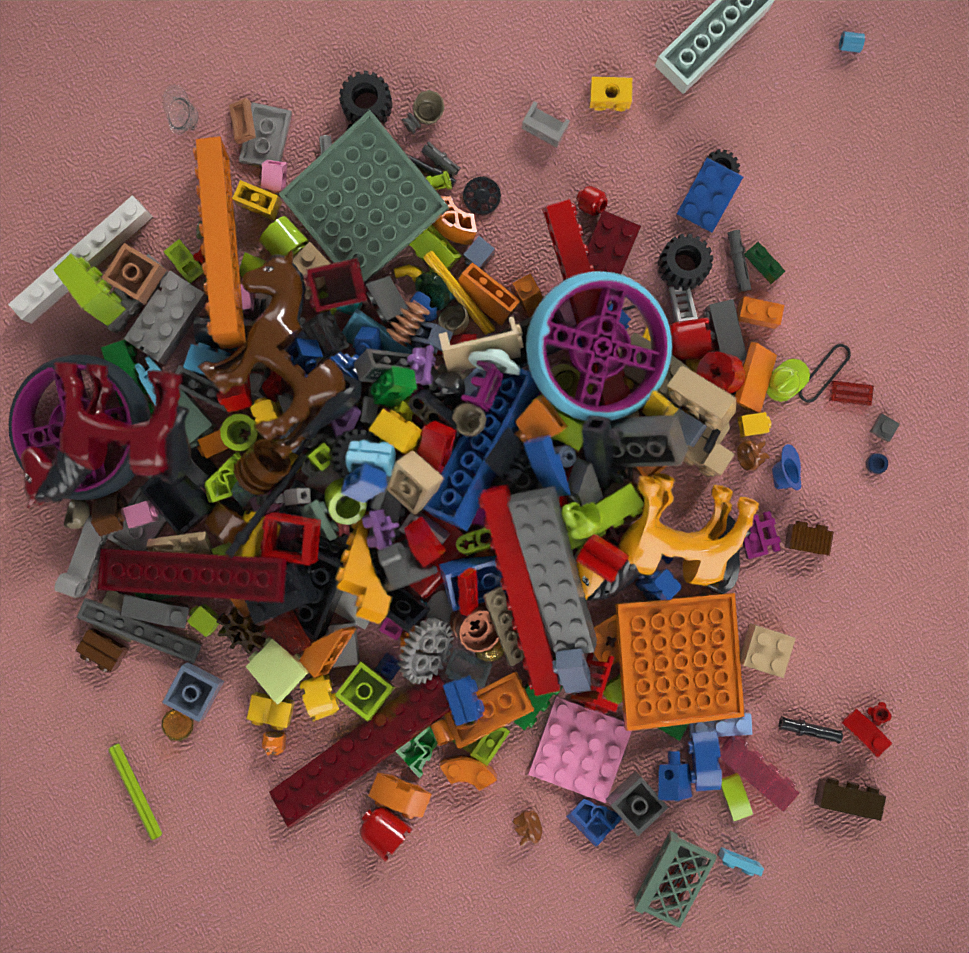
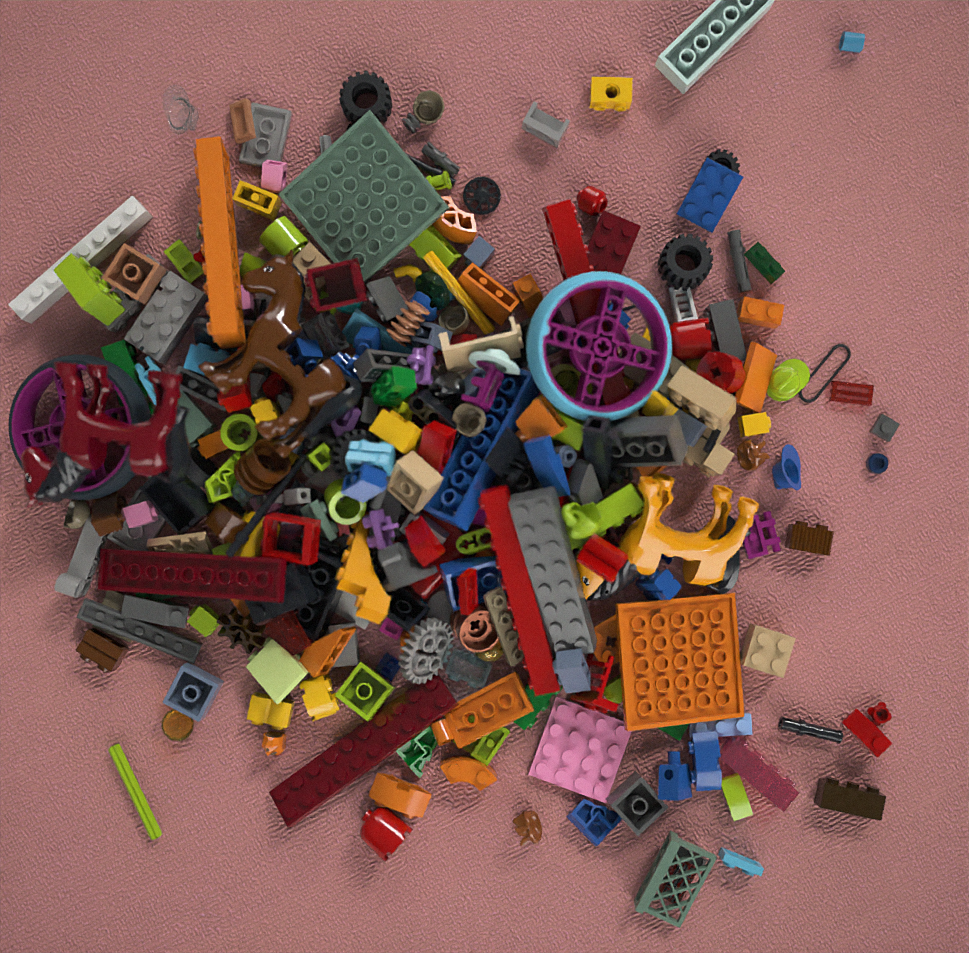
(463, 700): blue brick -> none

